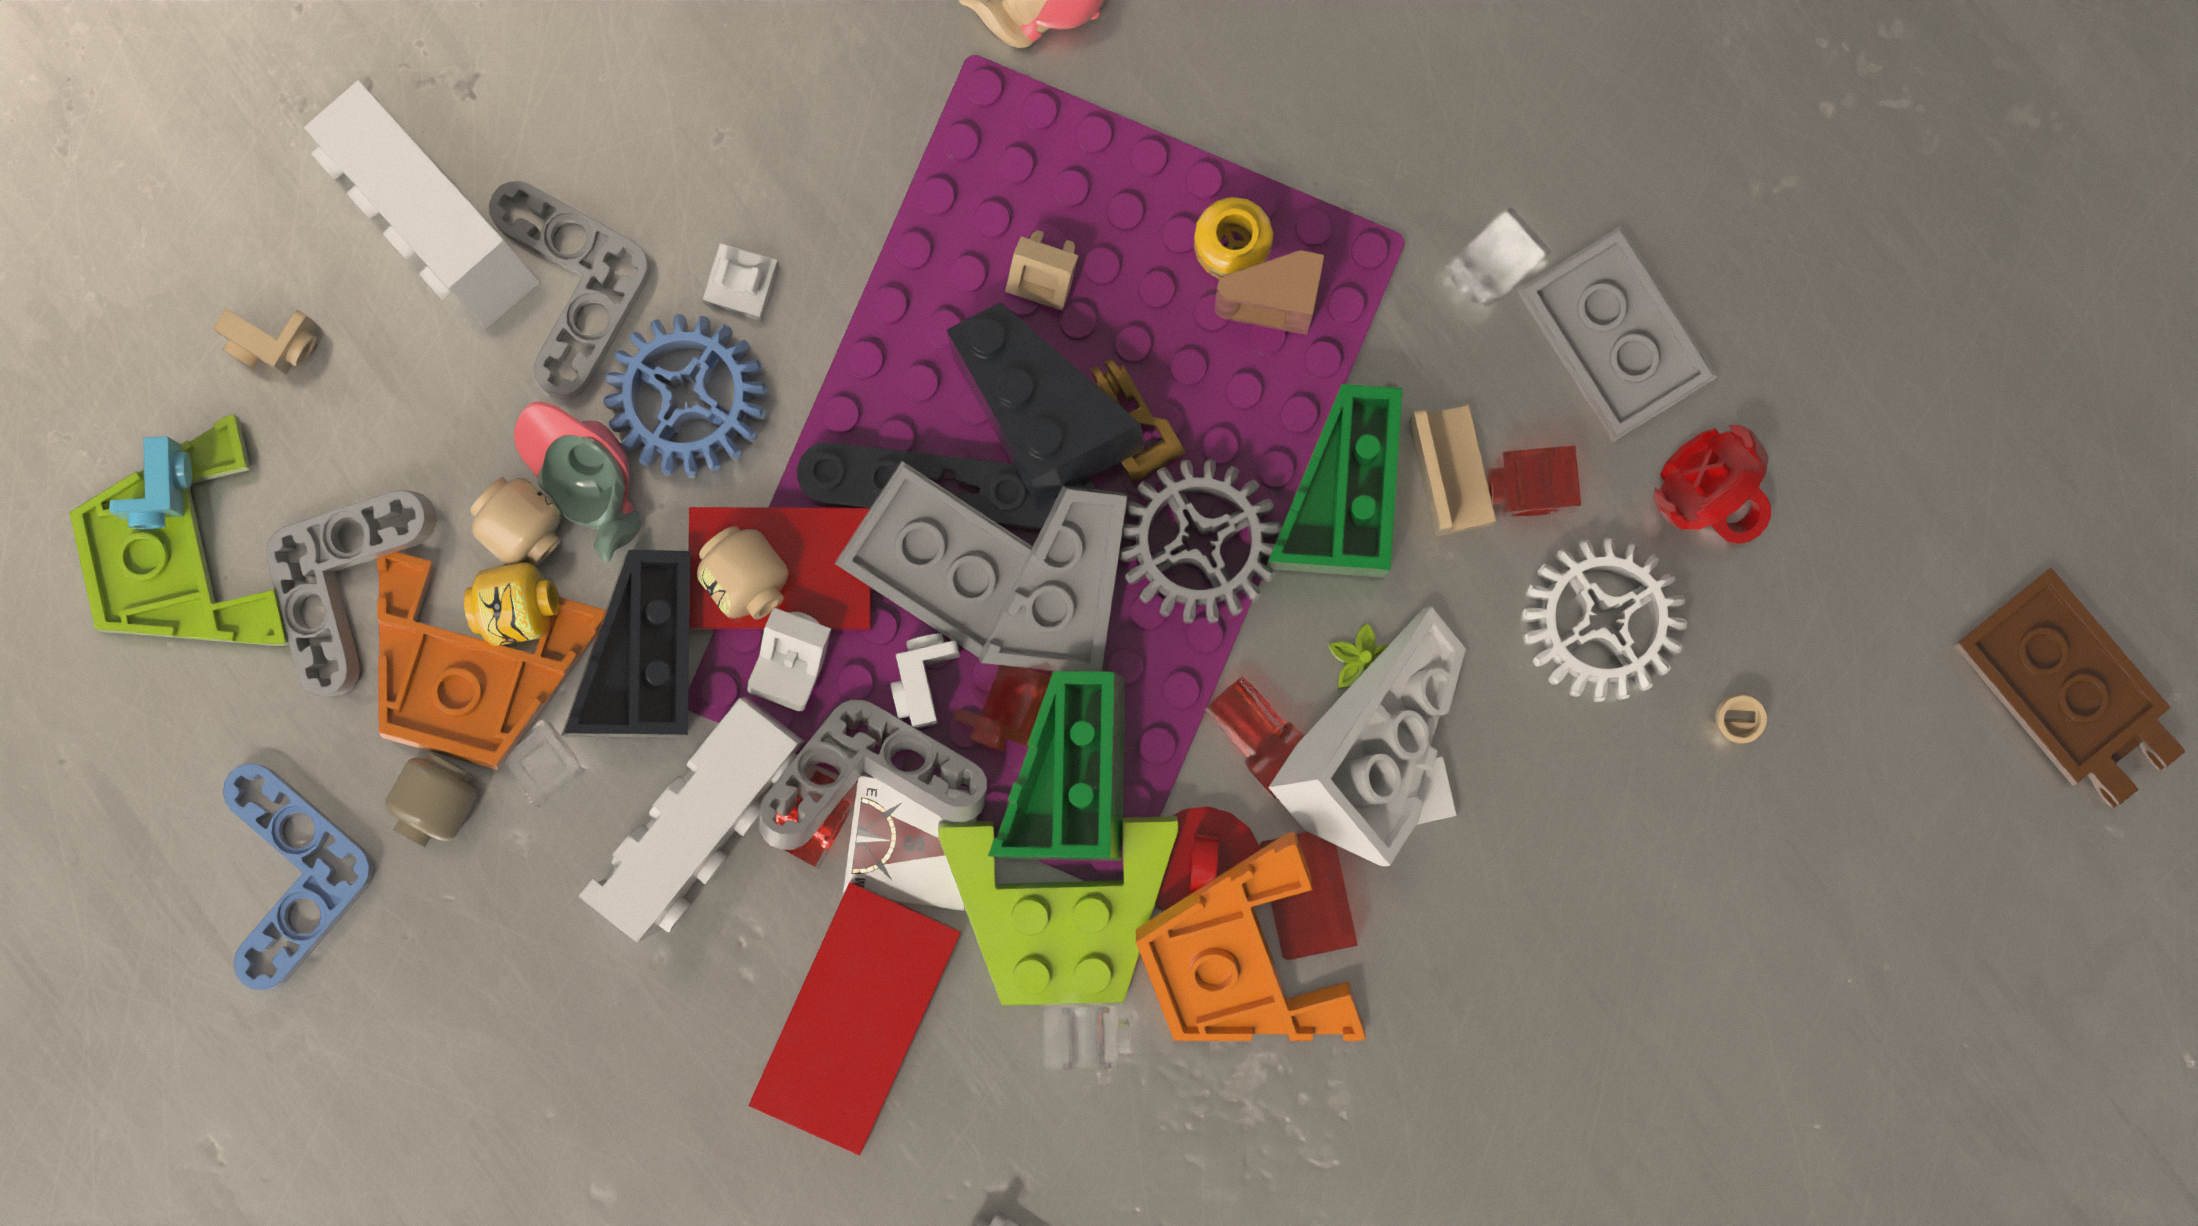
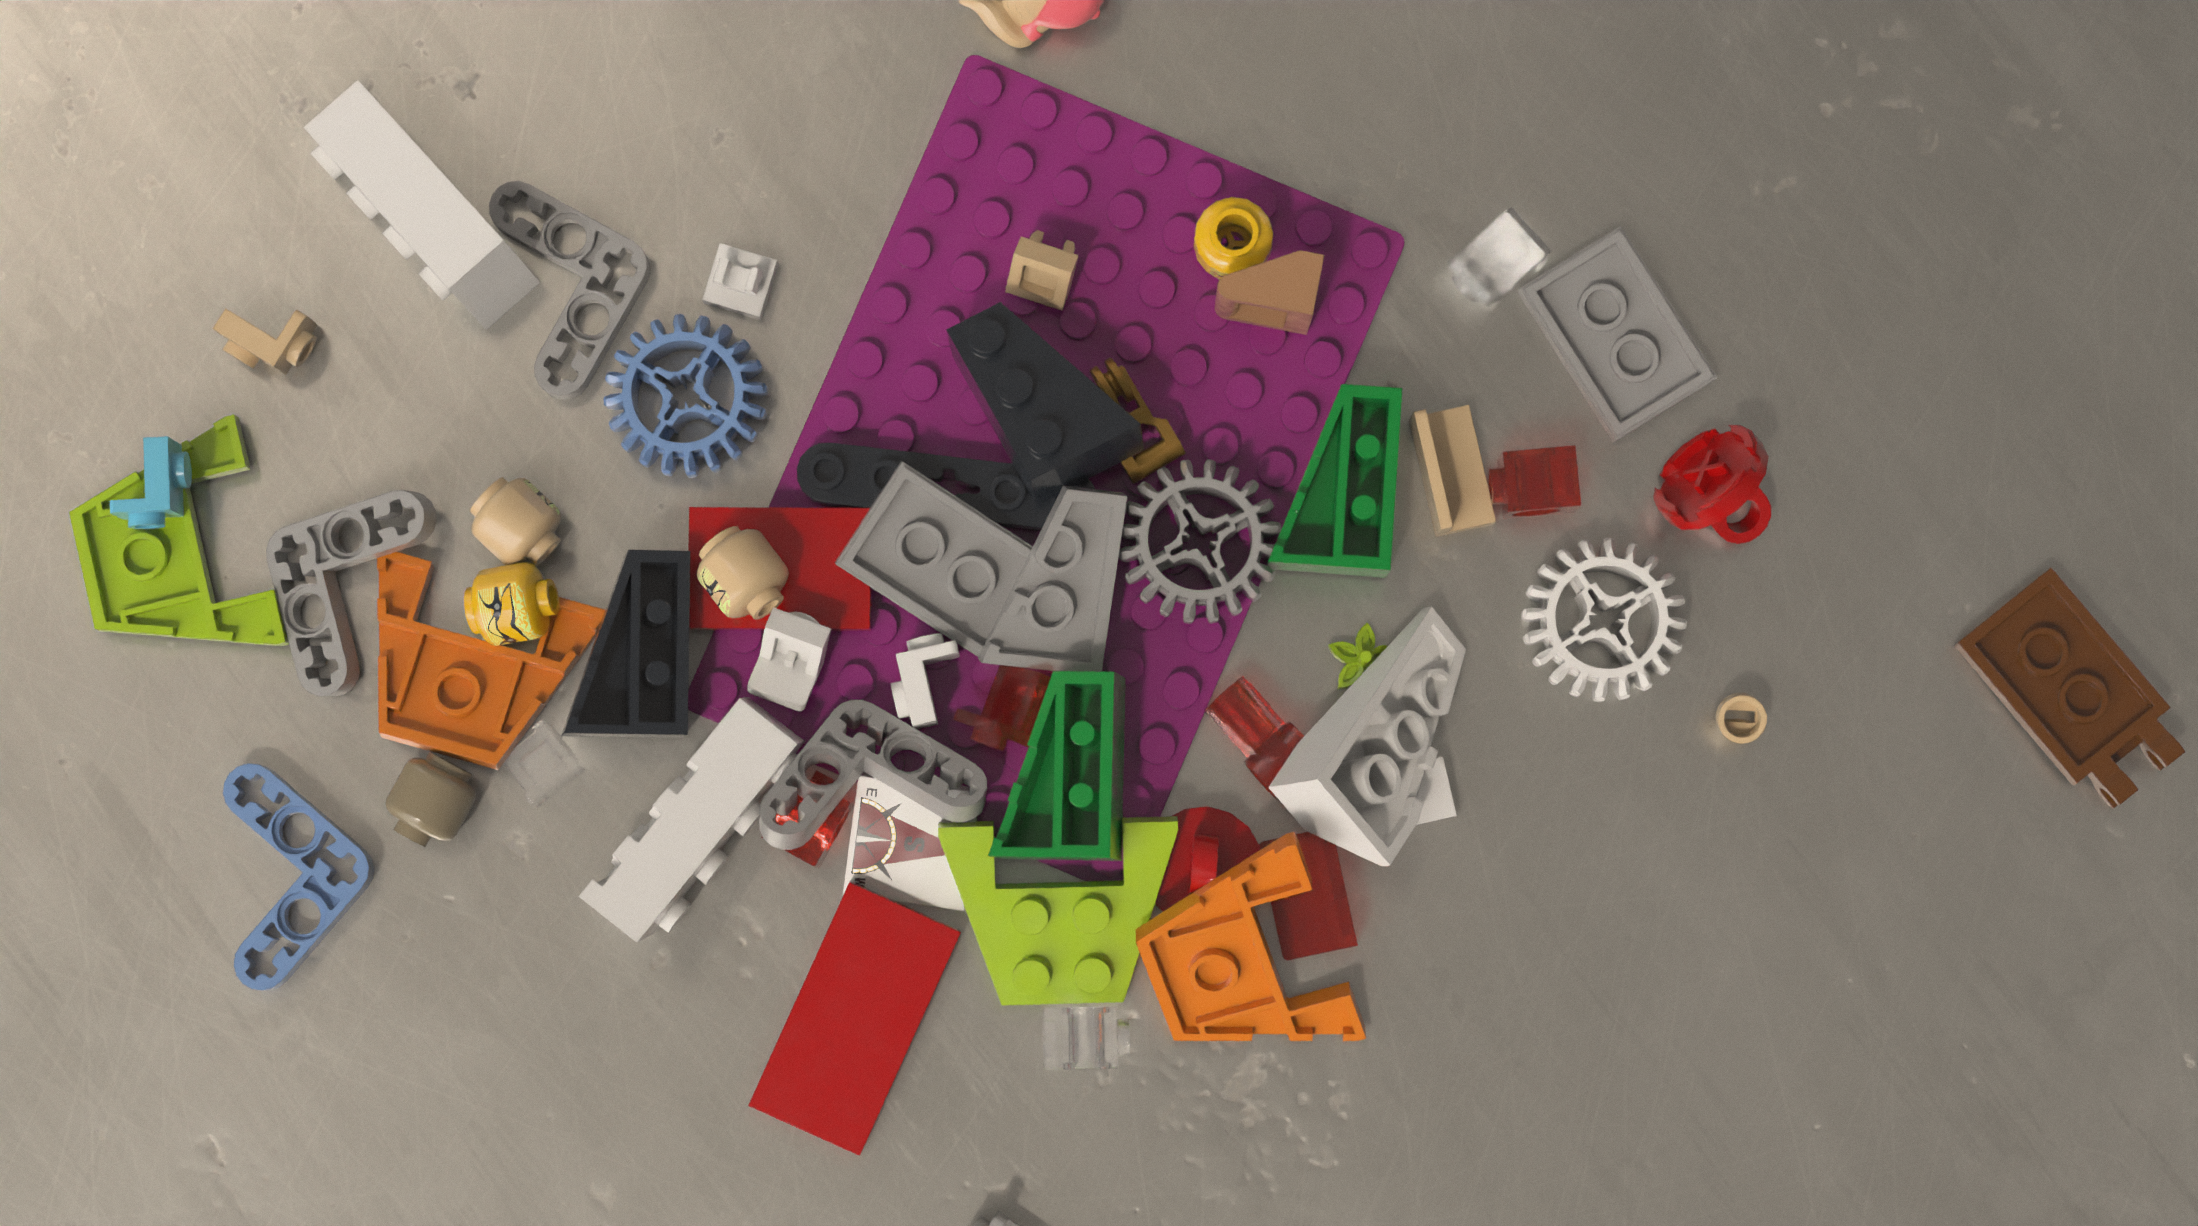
(581, 471): sand green hair -> none

